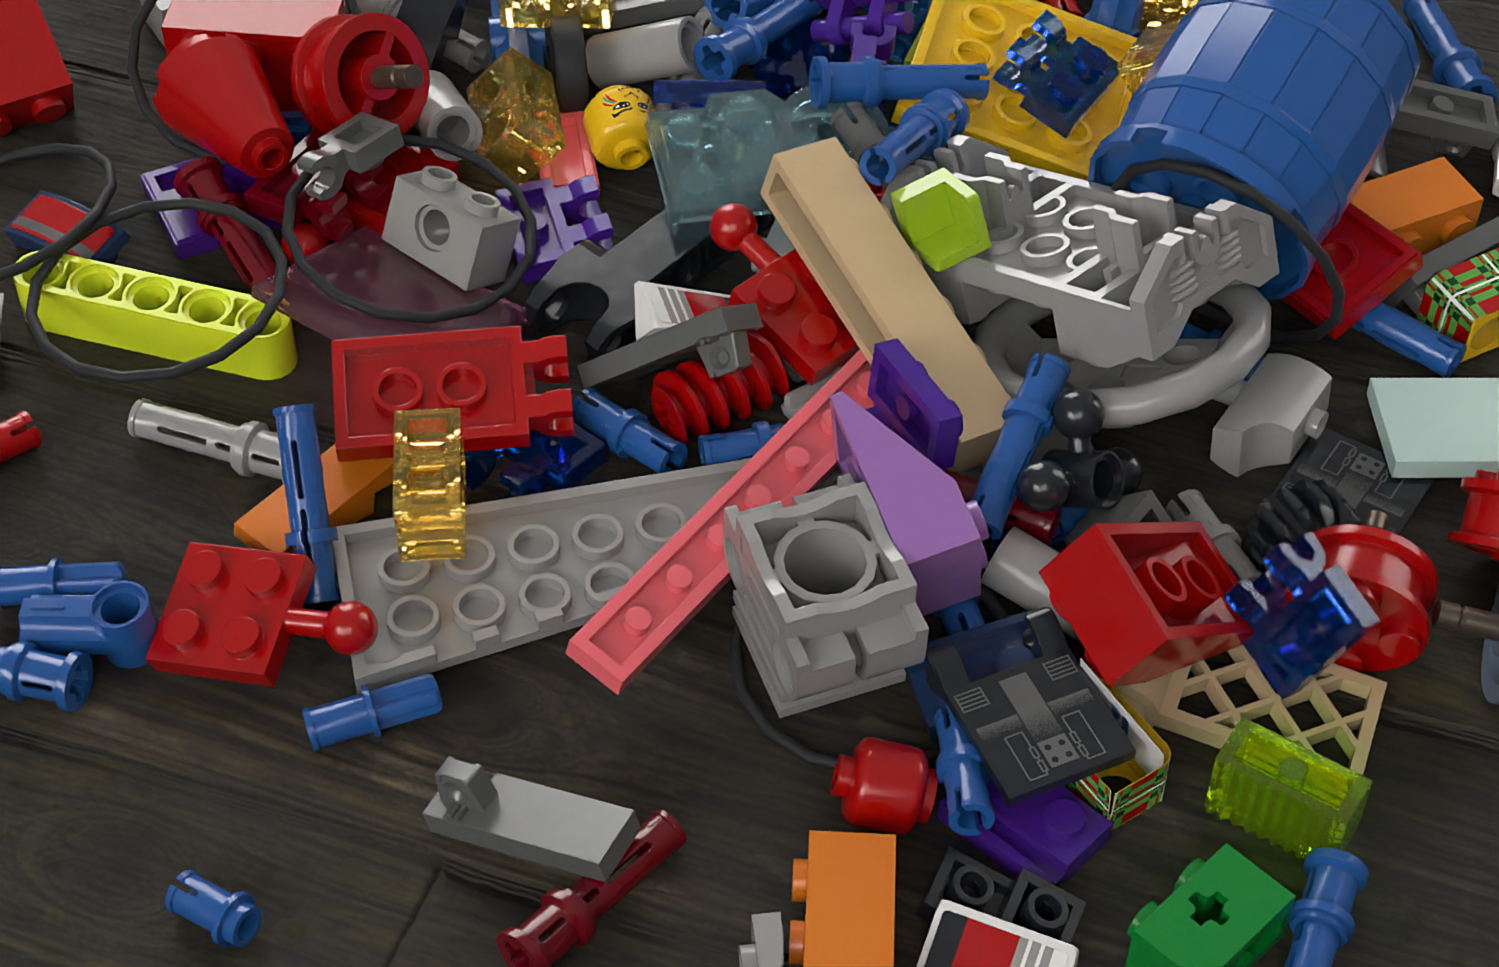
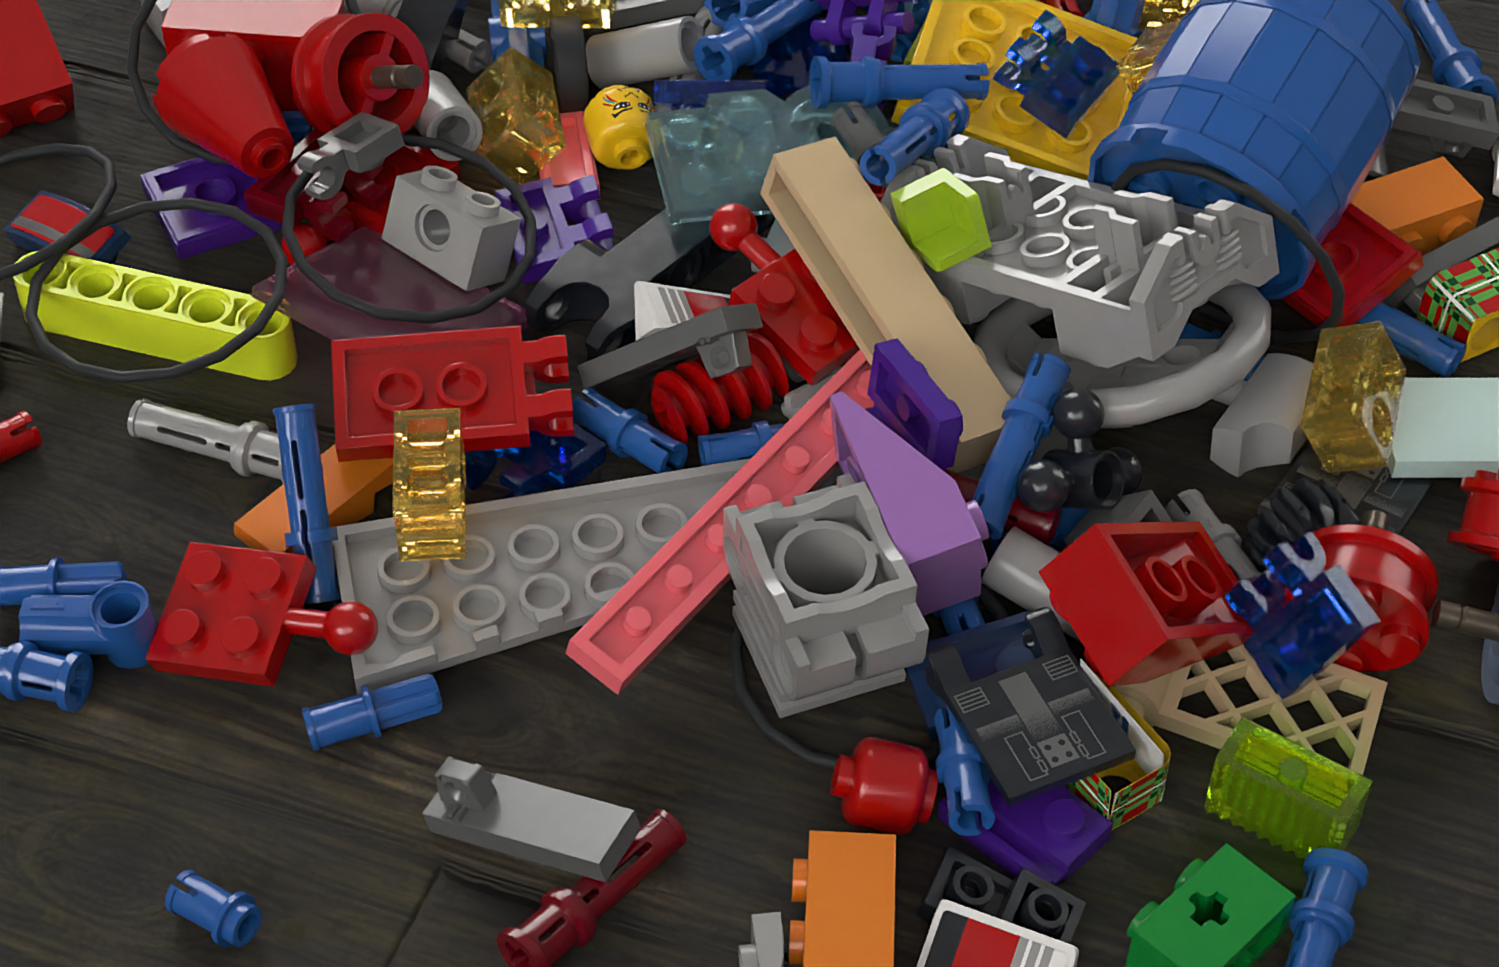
(245, 250): dark red pin -> none
(1353, 397): none -> clear yellow brick

